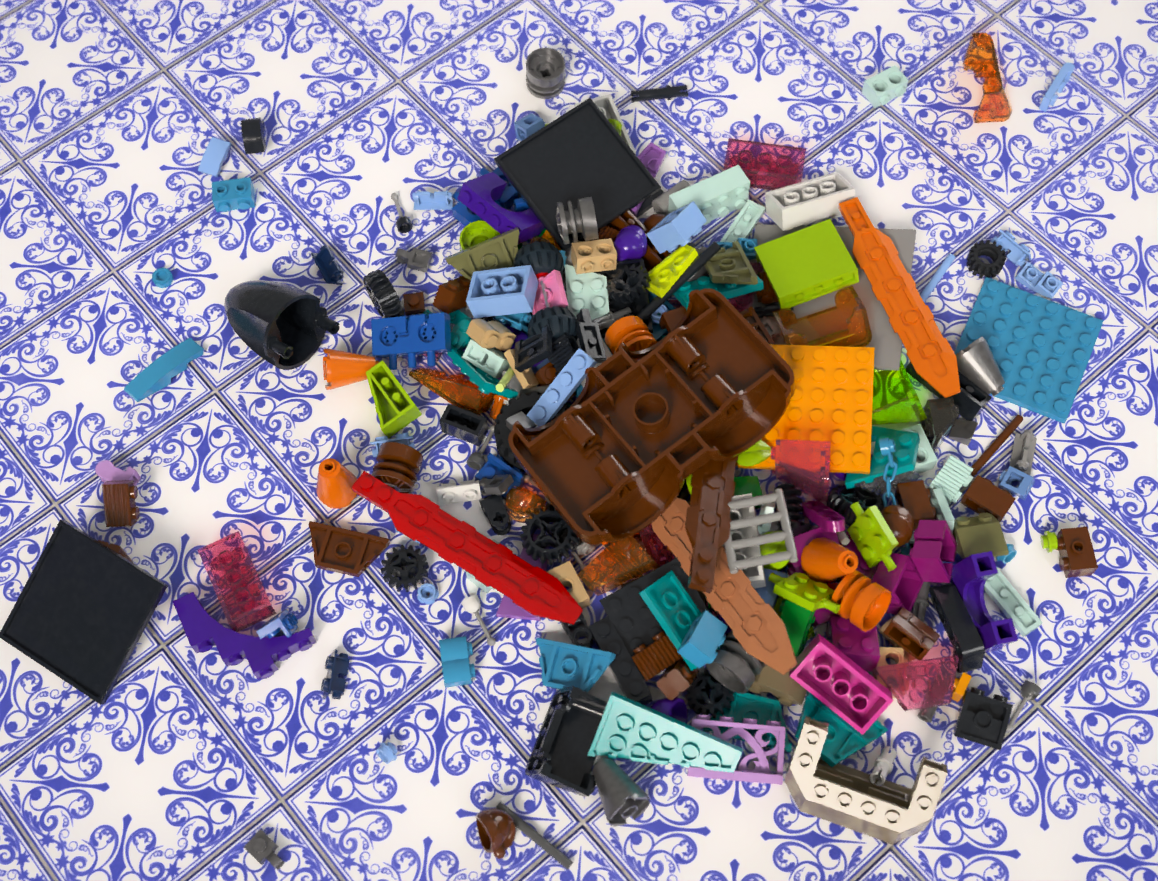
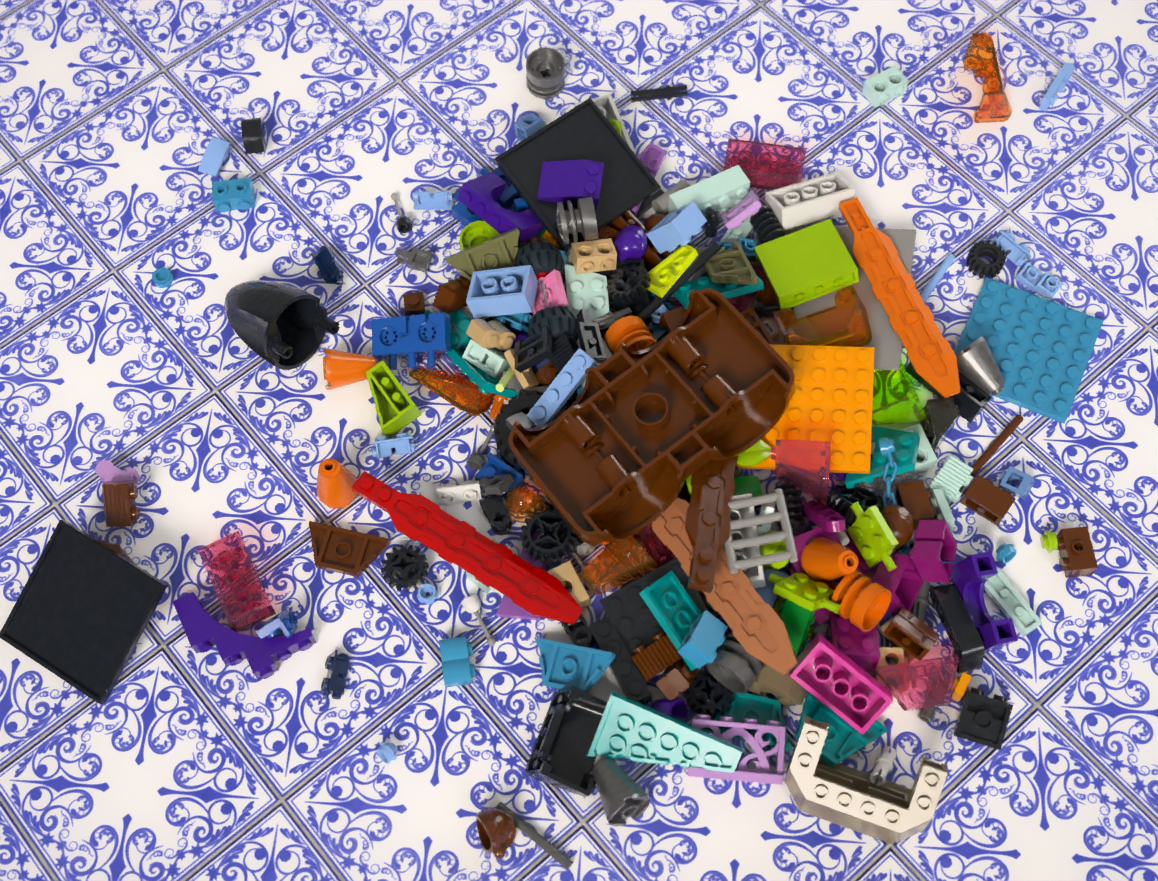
(161, 371): dark azure slope -> none
(263, 849): flat silver plate -> none
(383, 295): black gear -> none
(398, 466): reddish brown wheel -> none
(464, 425): black brick -> none
(570, 181): none -> dark purple slope
(712, 223): none -> black axle
(747, 207): none -> lavender plate
(766, 225): none -> black piece
(963, 431): flat silver slope -> none
(979, 535): olive slope -> none
(1023, 451): light grey hinge -> none
(1030, 692): hinge -> none

